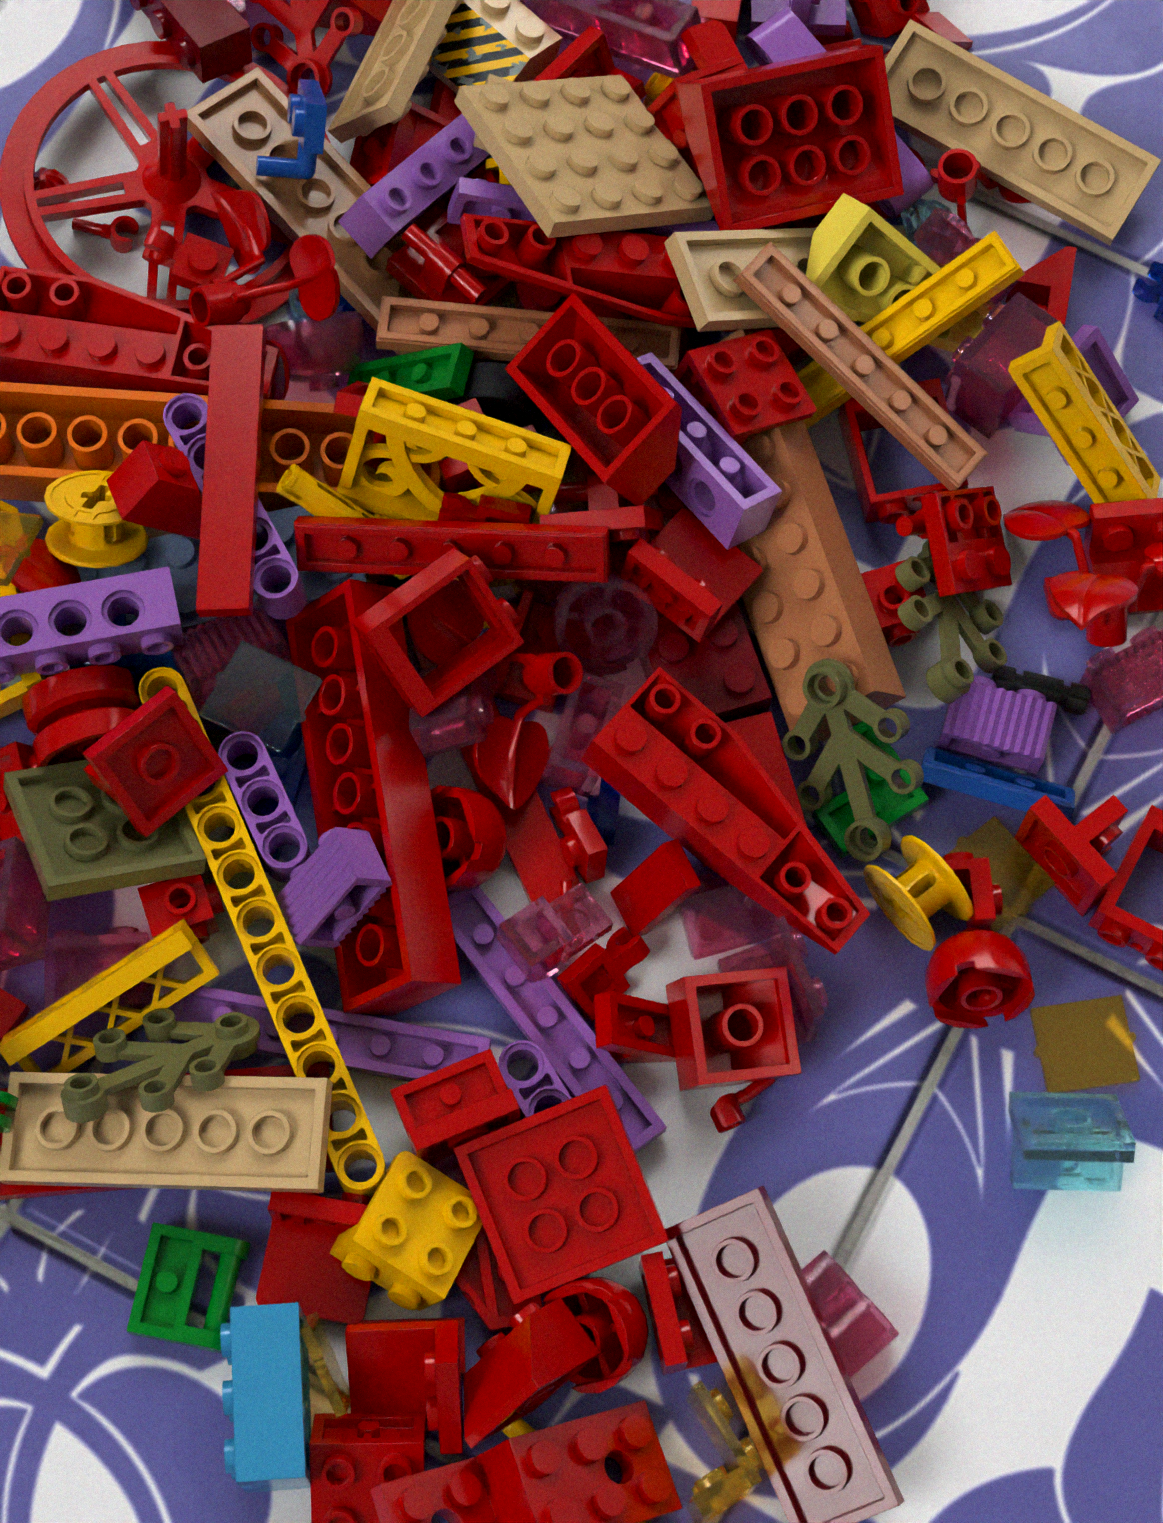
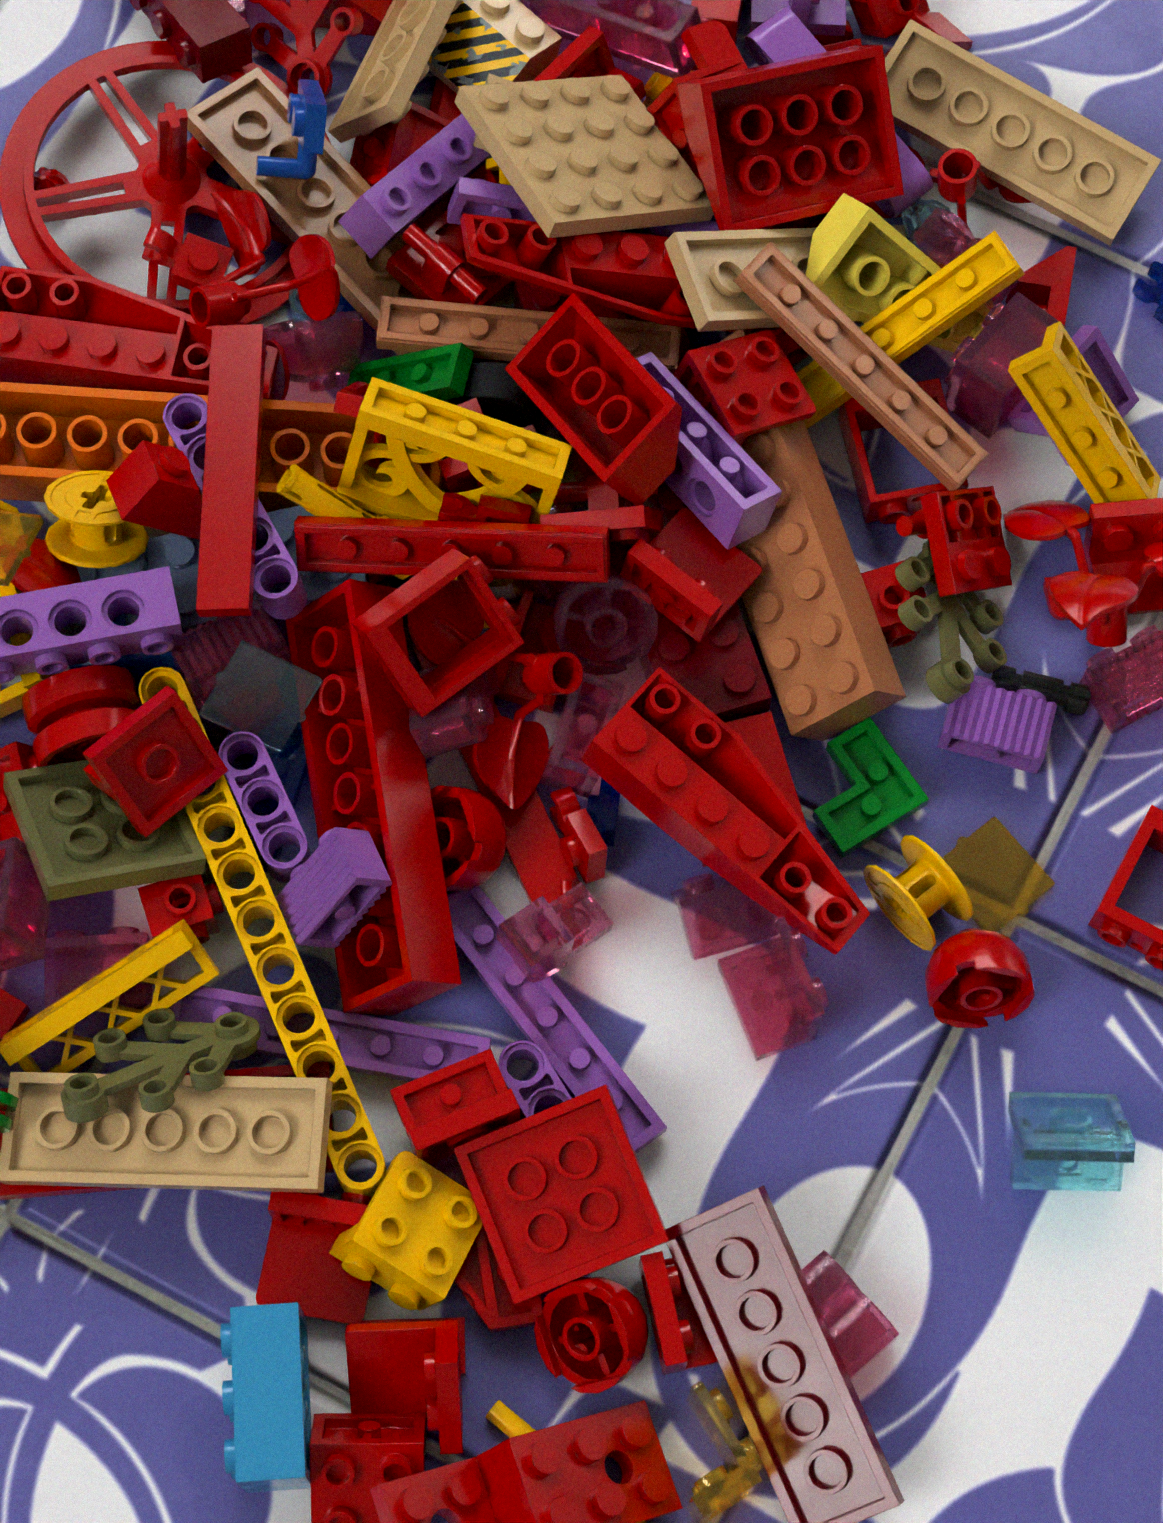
(110, 232): red hand -> none
(170, 1284): green plate -> none
(326, 1364): clear yellow piece -> none
(523, 1368): red slope -> none
(602, 970): red plate -> none
(633, 1028): red slope -> none
(655, 888): red tile -> none
(727, 1110): red hand -> none
(732, 1028): red slope -> none
(849, 751): olive plant -> none
(977, 881): red bracket -> none
(992, 782): blue tile -> none
(1073, 853): red bracket -> none
(1084, 1045): clear yellow piece -> none

